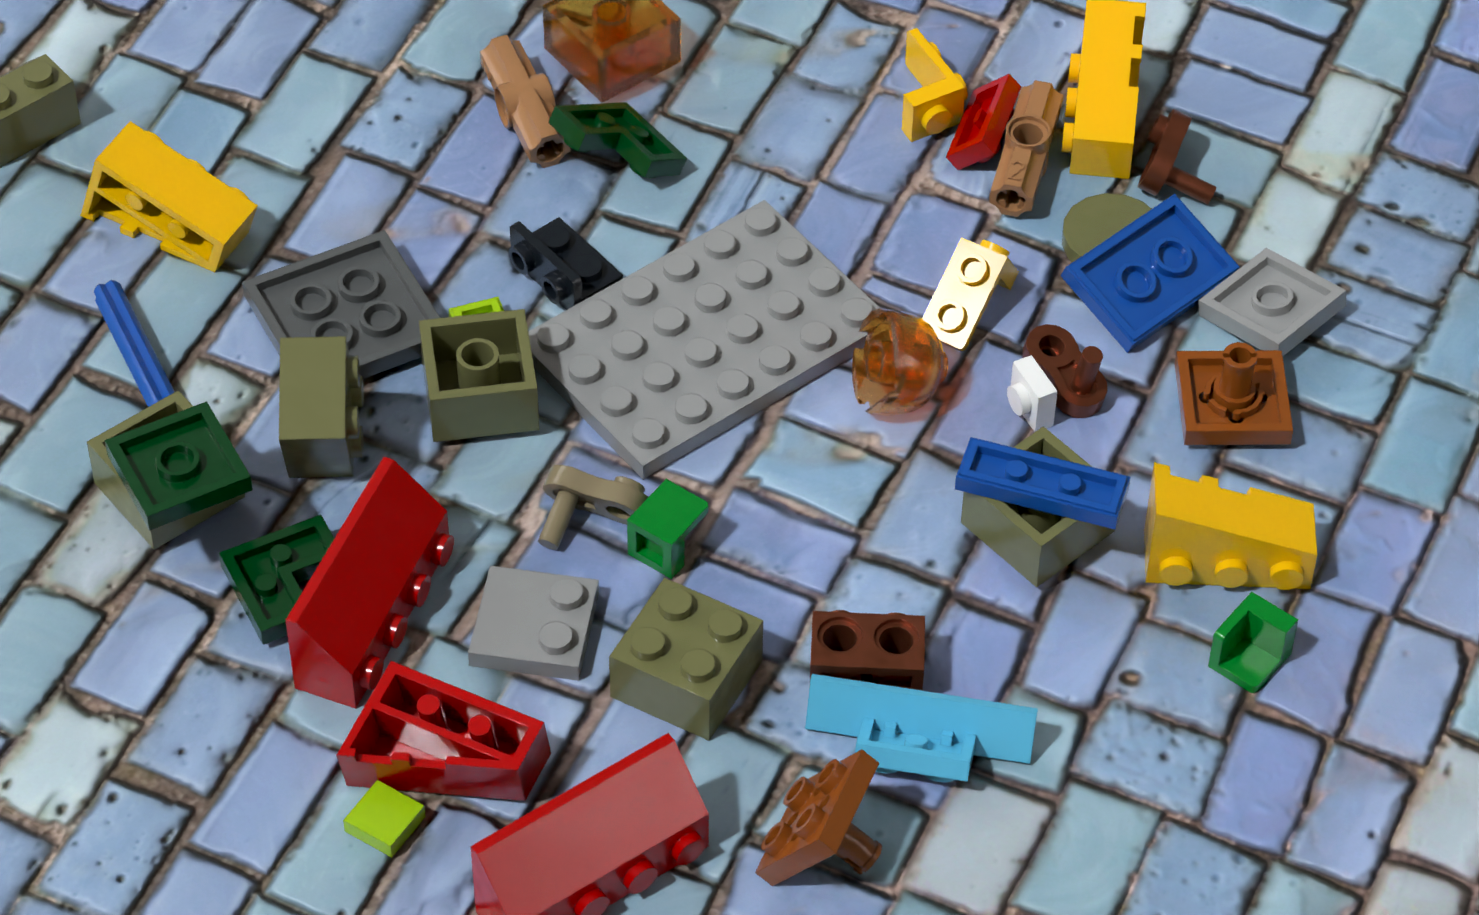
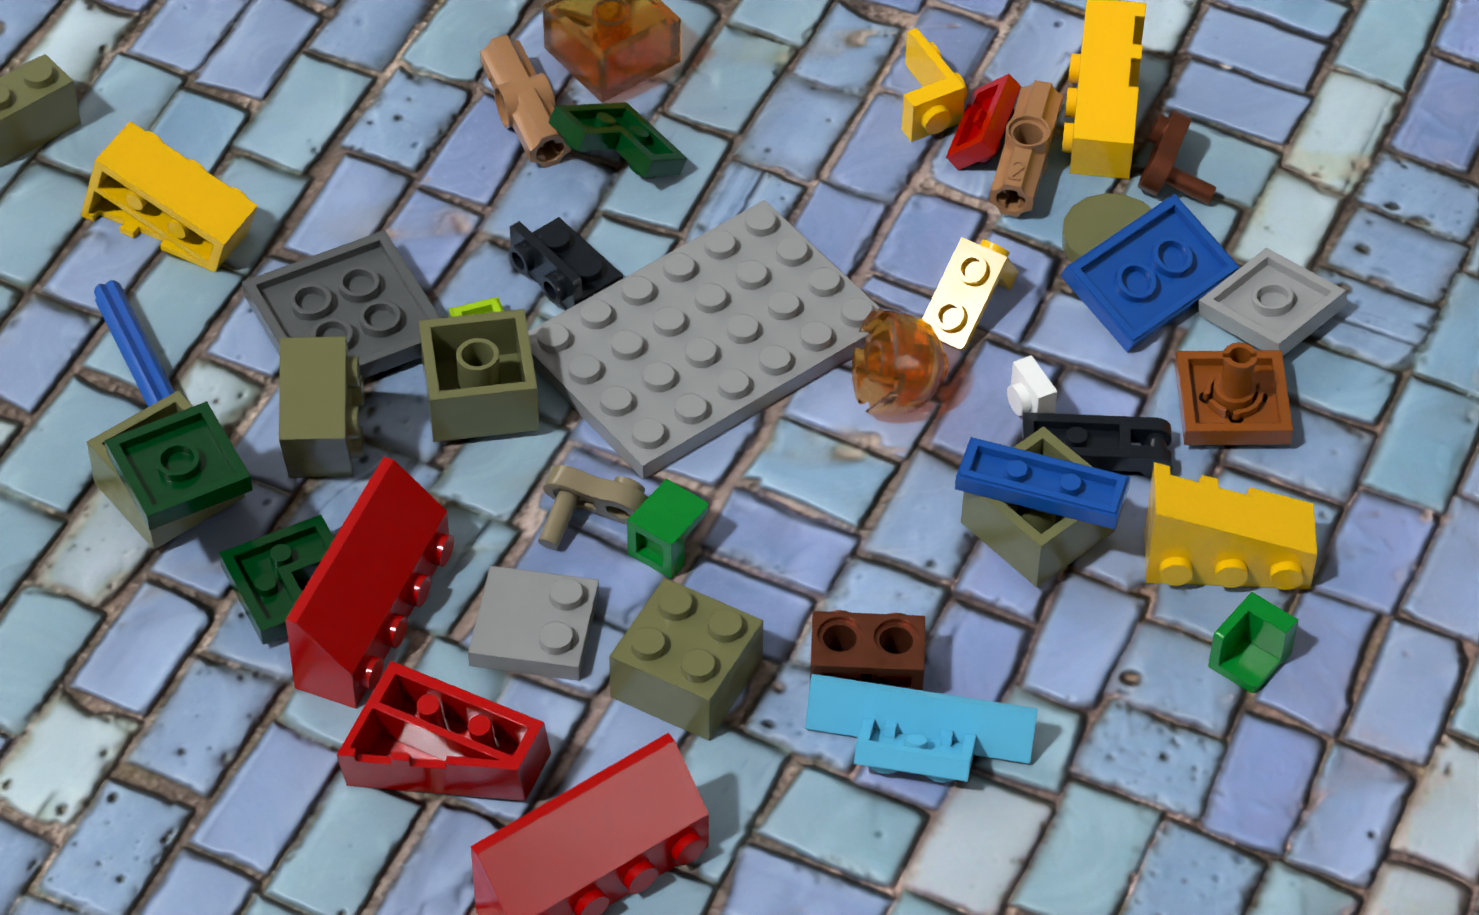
(384, 818): lime tile -> none
(820, 822): dark orange plate -> none
(1073, 374): copper piece -> none
(1107, 439): none -> black plate

